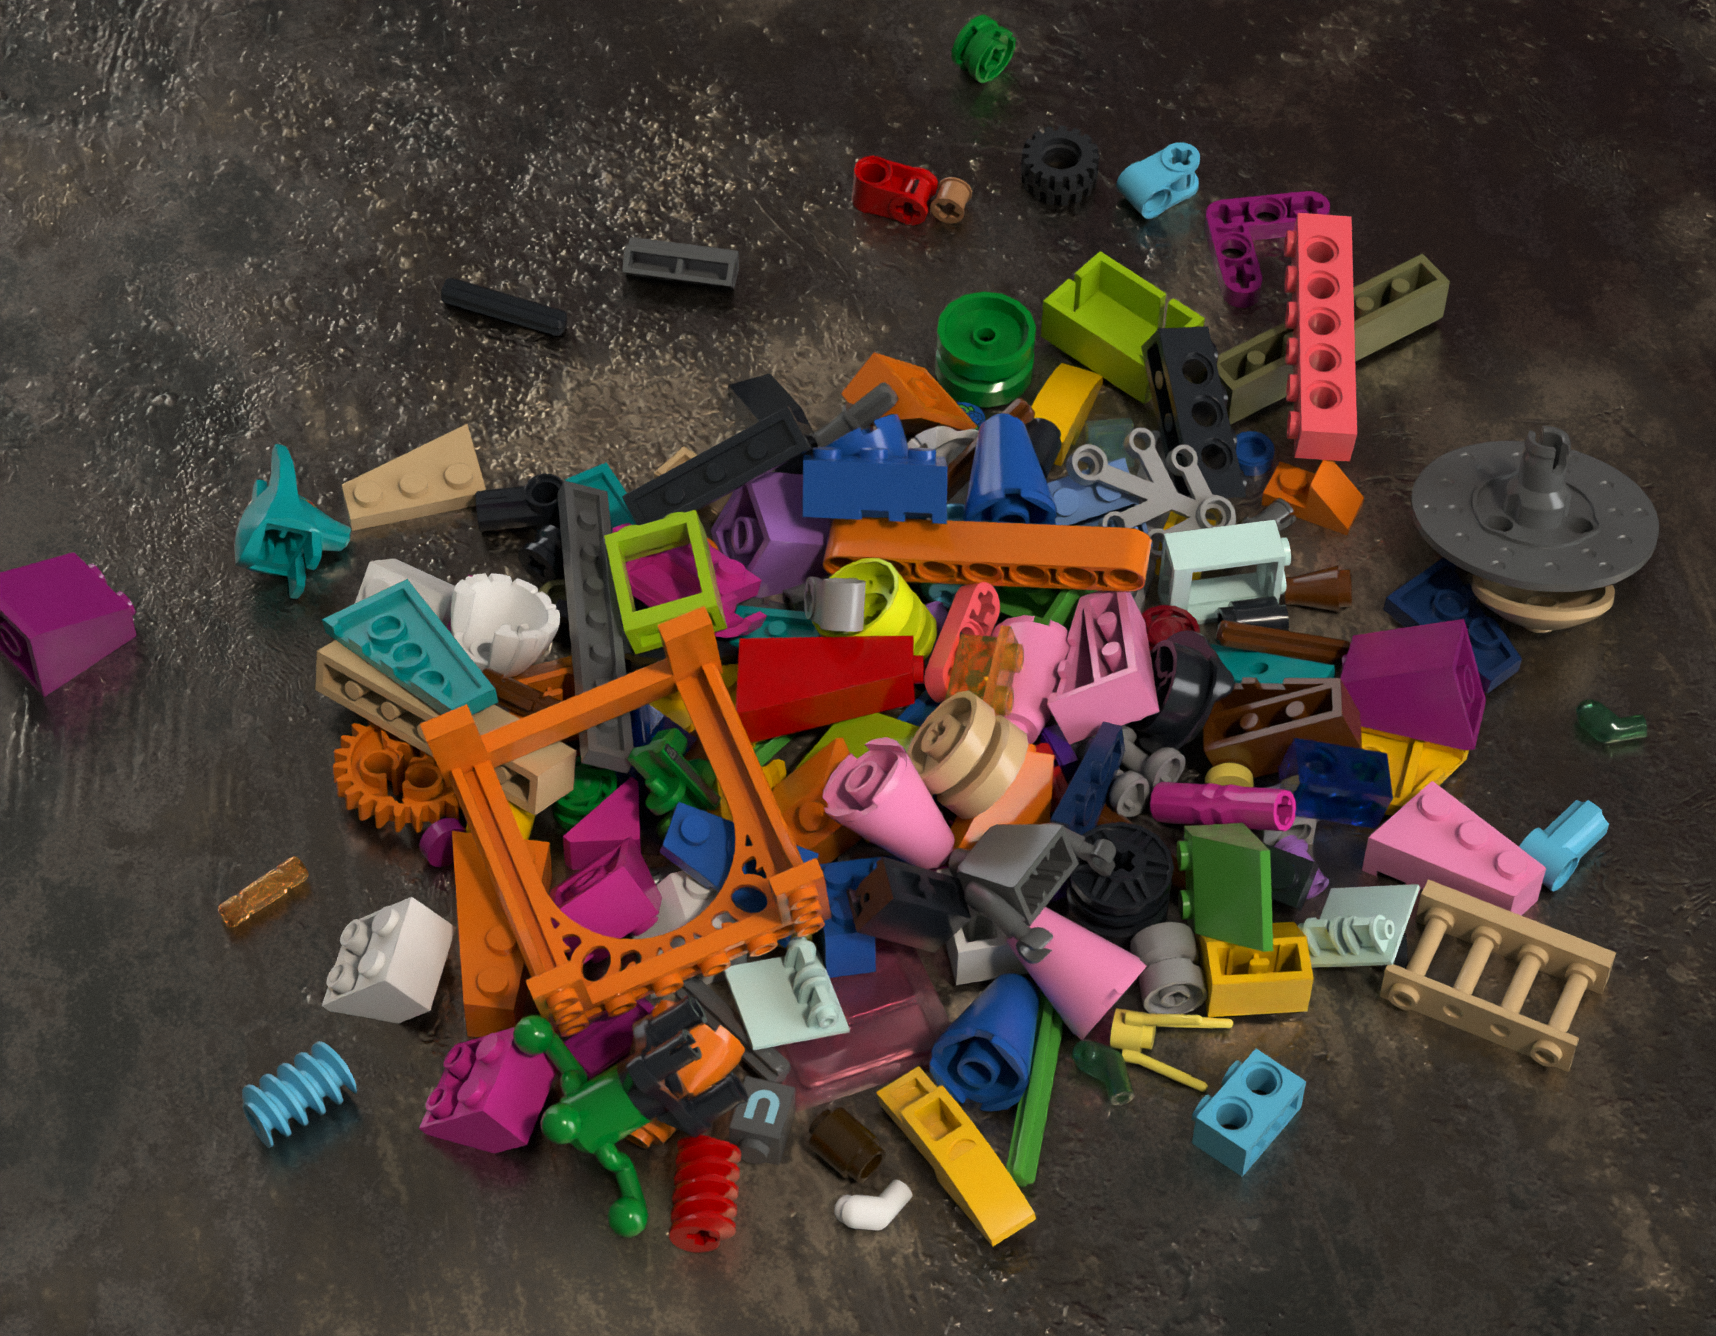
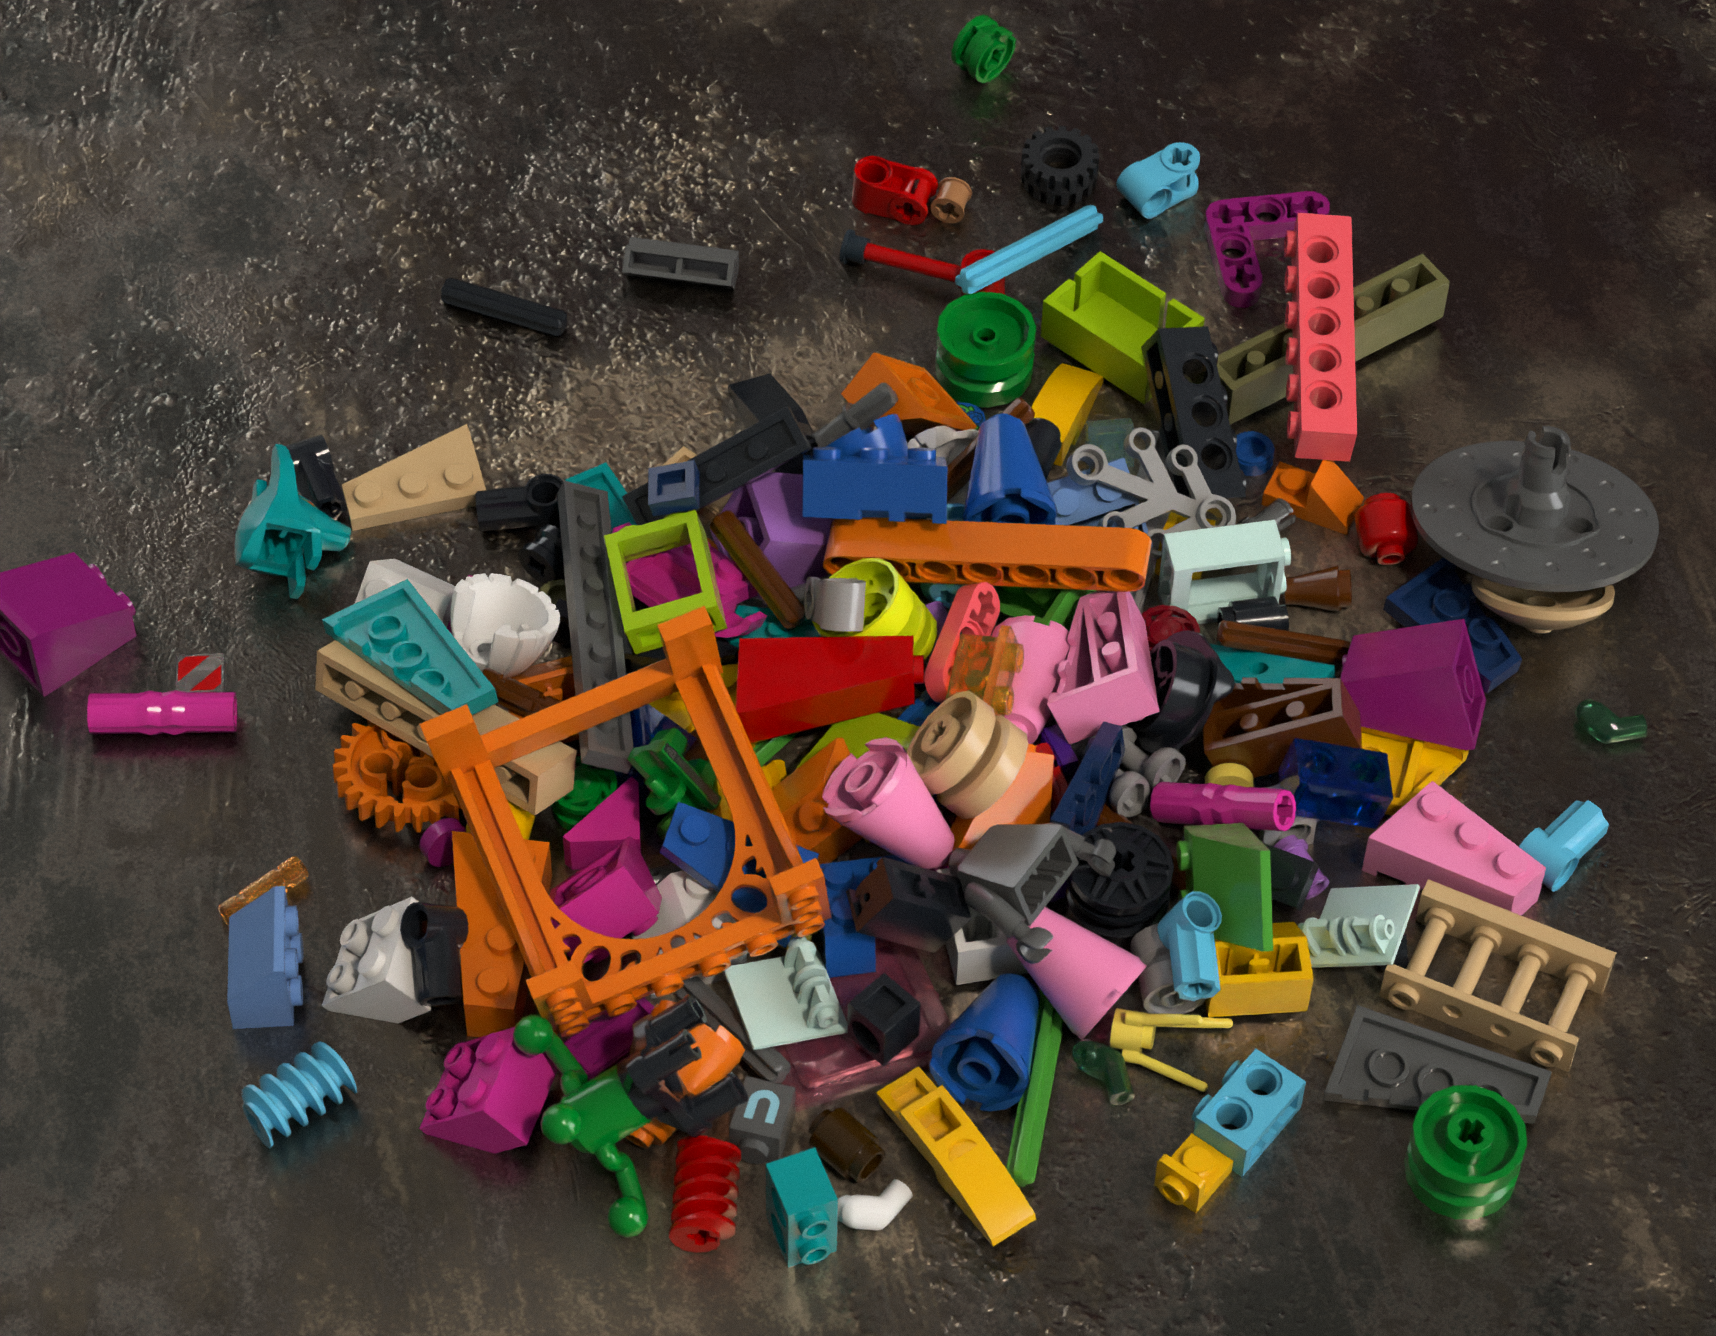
(162, 712): none -> dark pink axle
(200, 673): none -> clear tile
(264, 962): none -> medium blue slope
(316, 475): none -> black piece
(436, 936): none -> black piece
(673, 488): none -> dark blue plate
(758, 569): none -> reddish brown axle
(801, 1208): none -> teal brick
(860, 250): none -> red piece
(883, 1019): none -> black brick
(1028, 249): none -> medium azure axle
(1190, 938): none -> medium azure piece
(1192, 1173): none -> yellow bracket
(1386, 528): none -> red head
(1404, 1064): none -> dark grey wing
(1465, 1152): none -> green wheel

